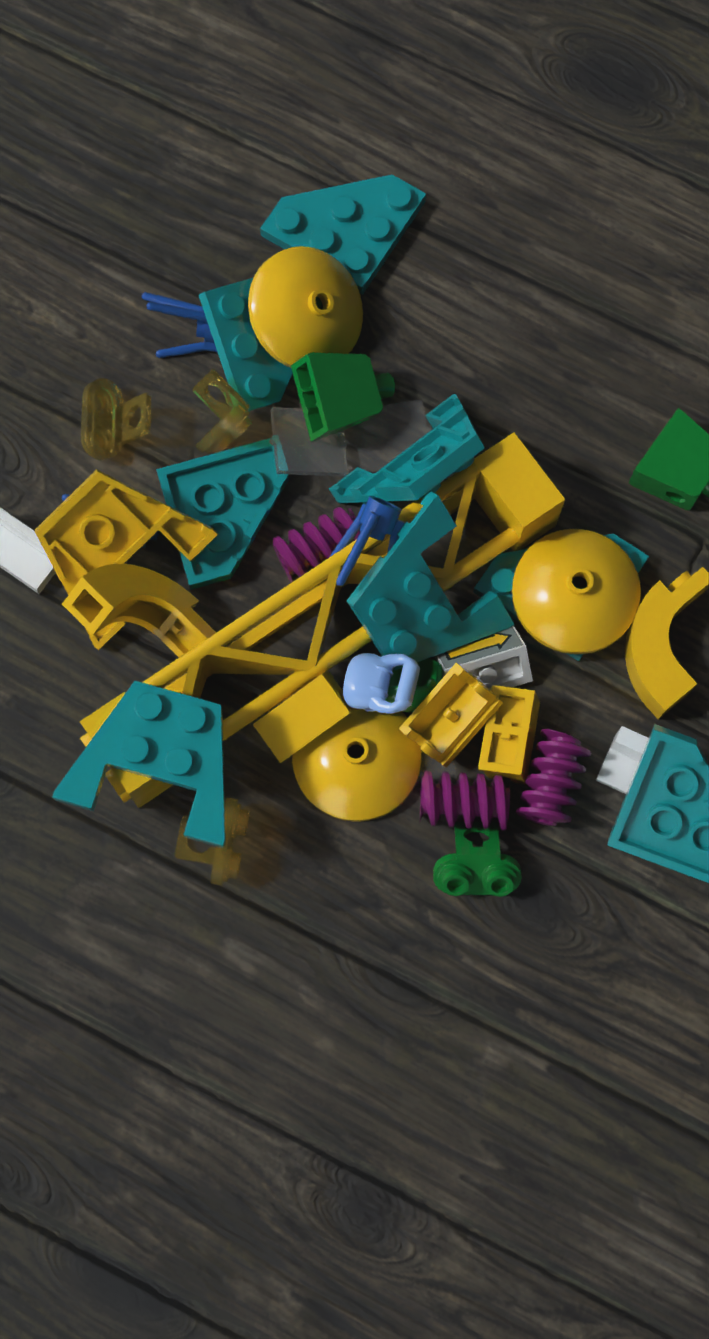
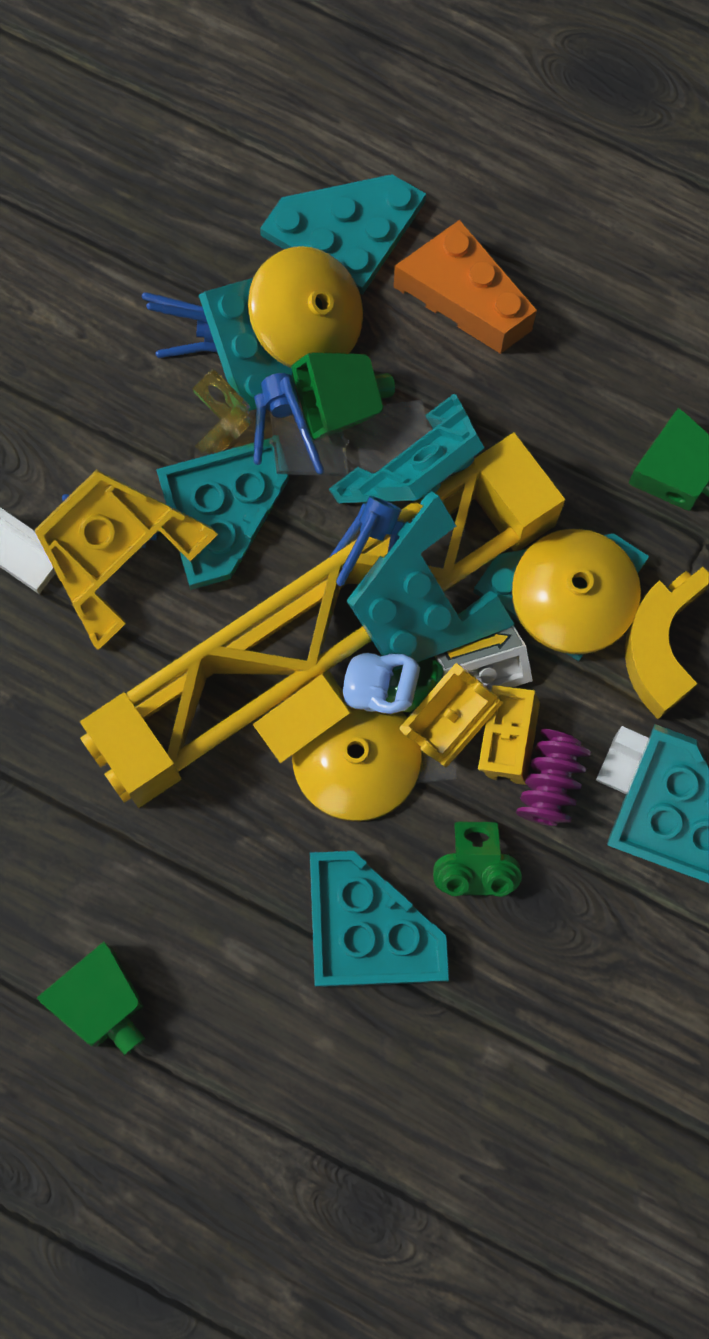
(97, 1001): none -> green torso
(107, 418): clear yellow bracket -> none
(142, 598): yellow arch -> none
(162, 739): teal wing -> none
(224, 860): clear yellow bracket -> none
(281, 400): none -> blue plant
(315, 544): magenta piece -> none
(368, 928): none -> teal plate
(465, 800): magenta piece -> none
(468, 287): none -> orange wedge

